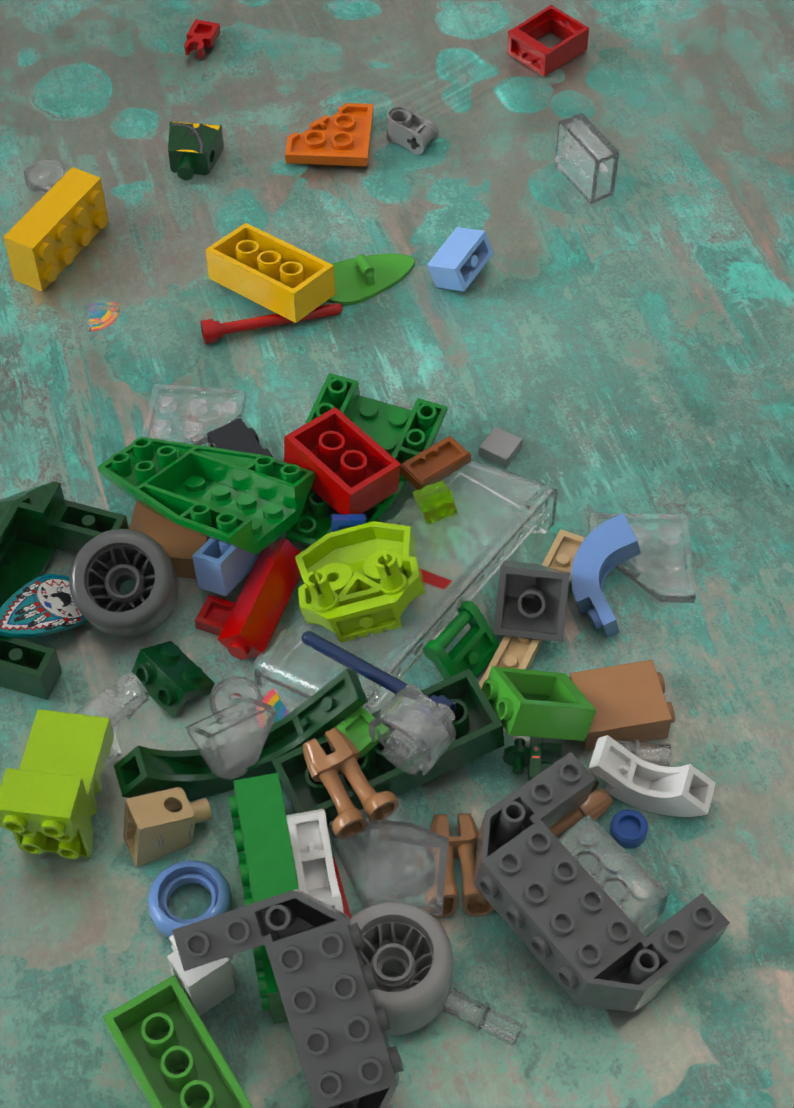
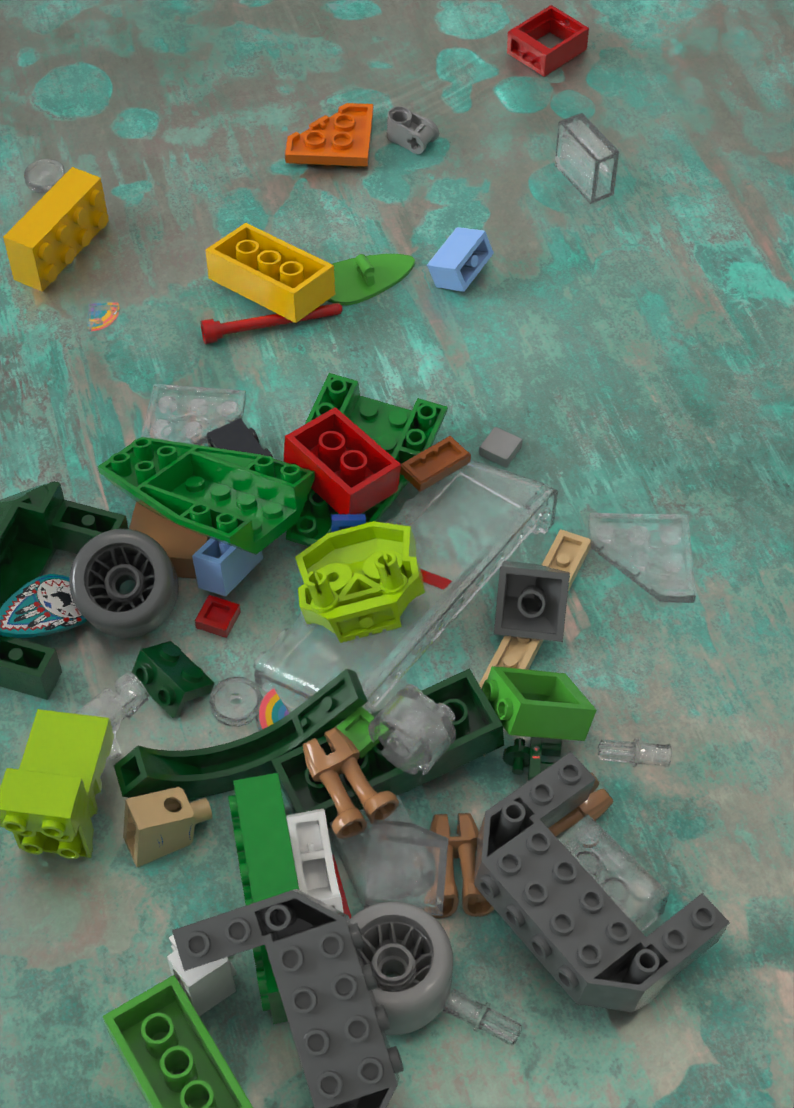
(182, 874): medium blue wheel -> none
(194, 148): dark green torso -> none
(201, 35): red plate -> none
(233, 736): clear slope -> none
(261, 601): red brick -> none
(362, 667): dark blue piece -> none
(435, 502): clear neon green bracket -> none
(473, 649): green plate -> none
(595, 558): medium blue arch -> none
(627, 702): medium nougat brick -> none
(629, 828): blue tile -> none
(651, 787): white arch -> none

